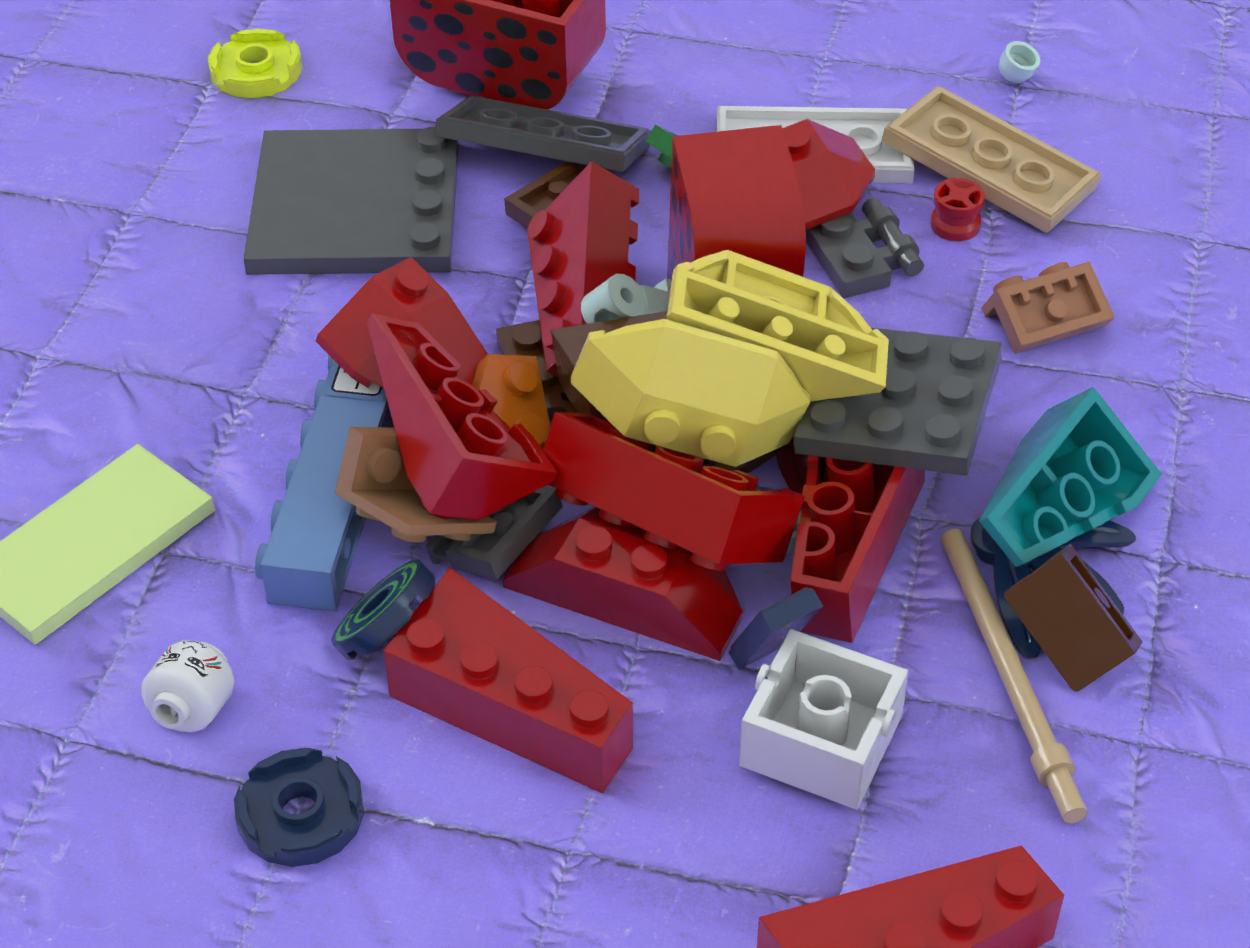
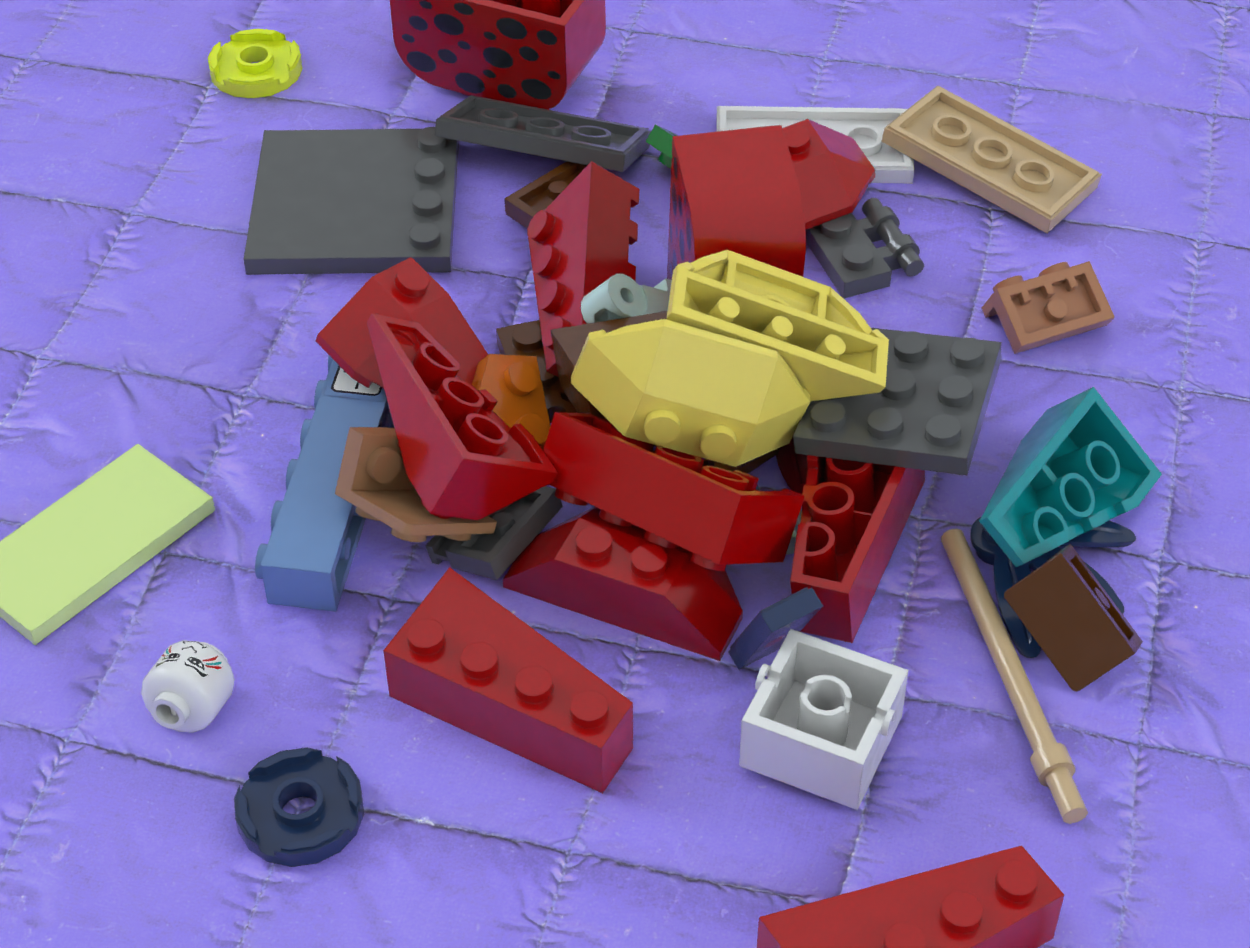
(382, 610): dark blue tile -> none
(957, 209): red wheel -> none
(1018, 62): light aqua hinge -> none

